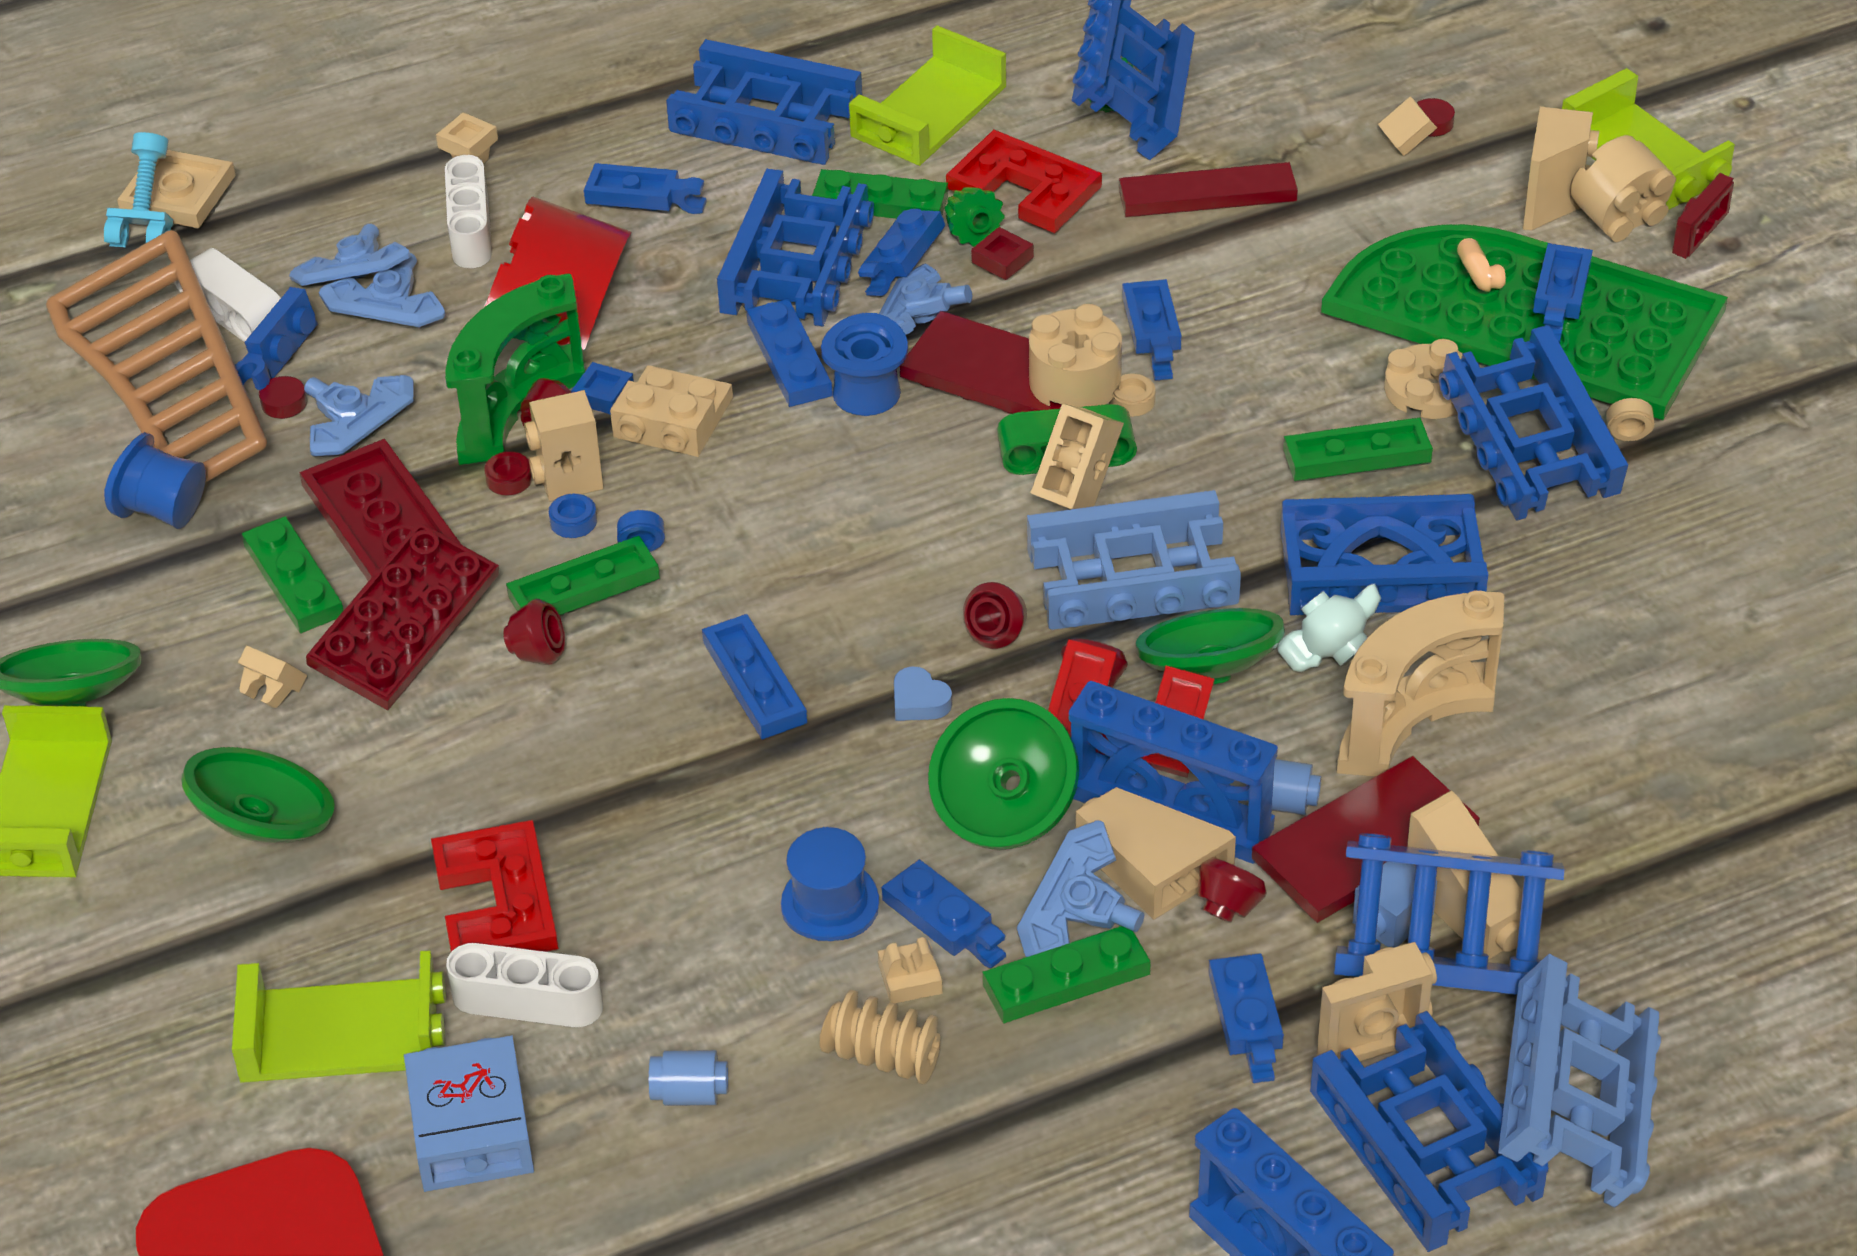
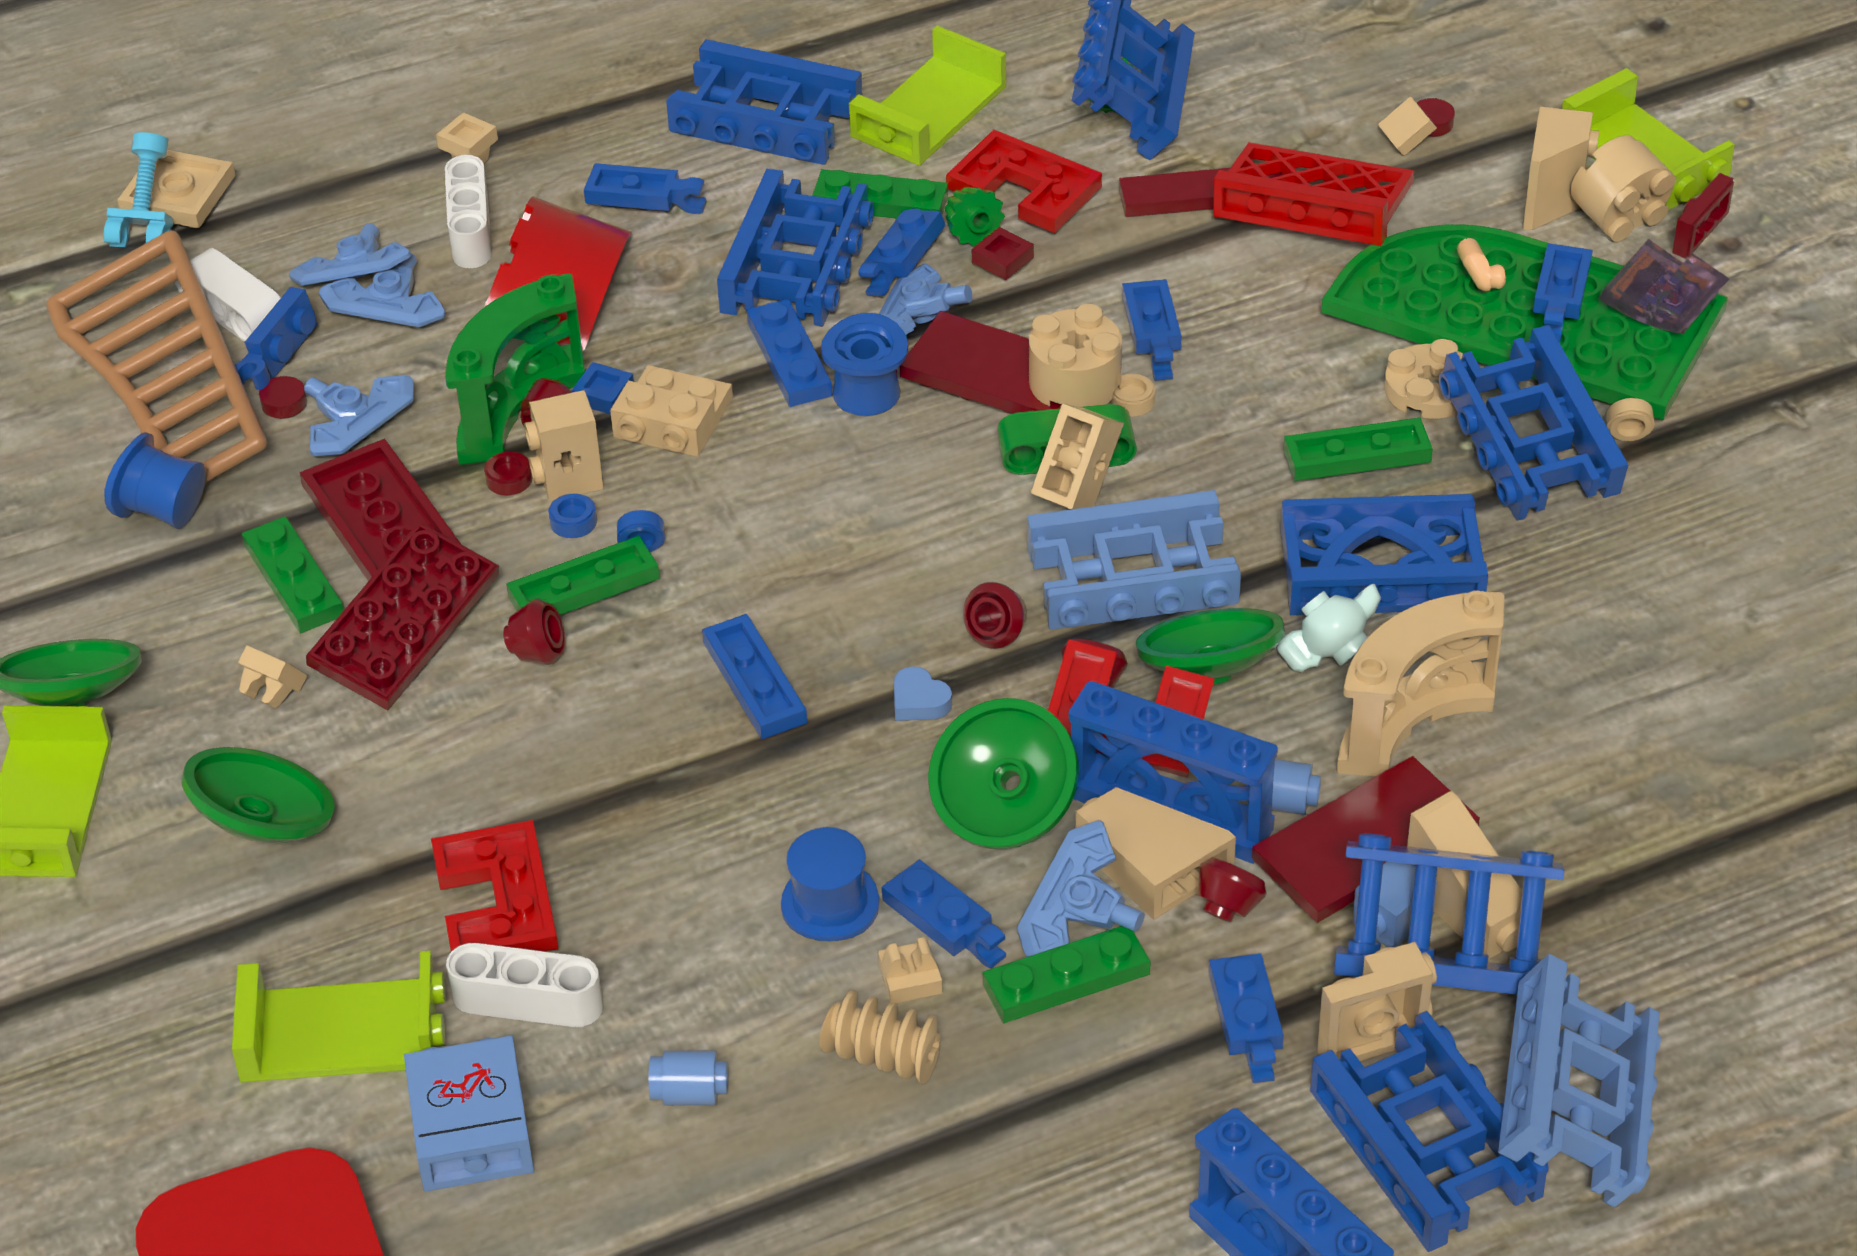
(1320, 209): none -> red fence
(1663, 289): none -> slope

